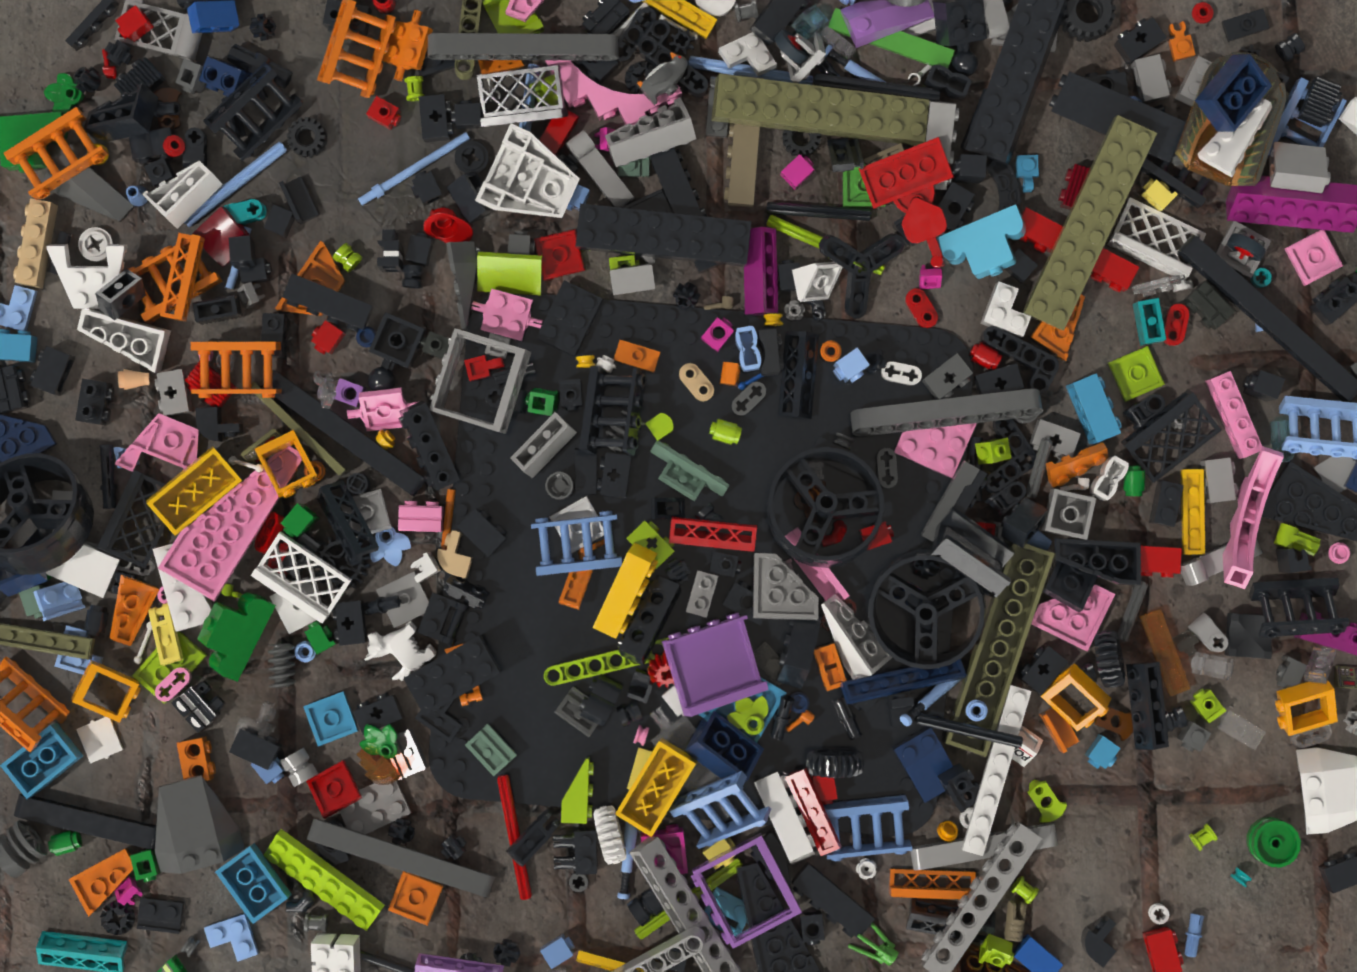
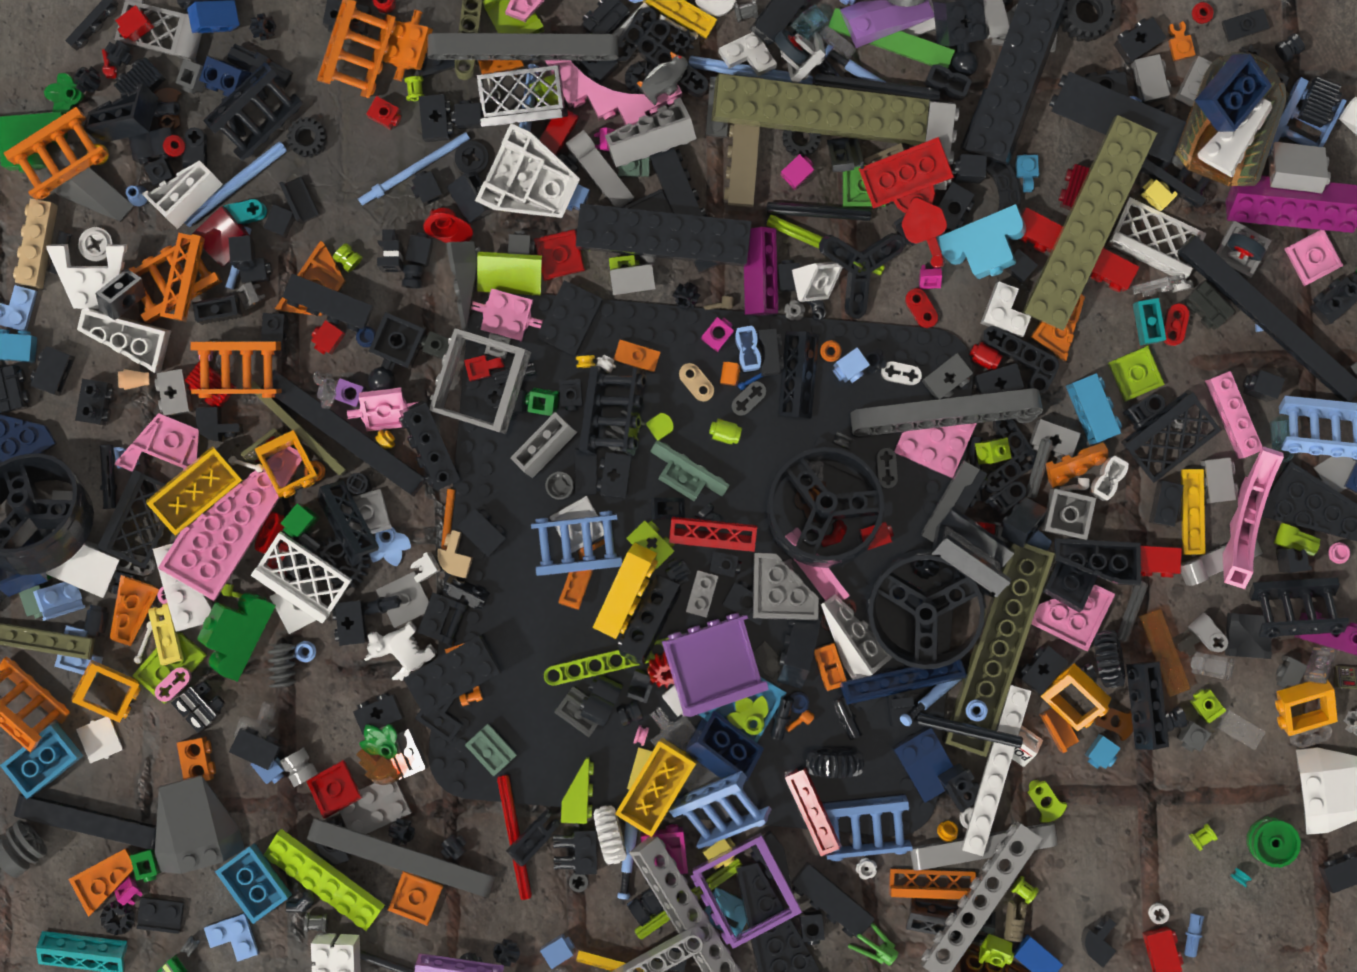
(65, 842): green brick -> none
(320, 637): green brick -> none
(331, 718): dark azure plate -> none
(420, 518): bright pink brick -> none
(773, 320): yellow bush -> none
(784, 817): white wedge -> none
(825, 788): red brick -> none
(920, 74): white hand -> none
(1134, 481): green brick -> none
(1254, 282): teal bush -> none

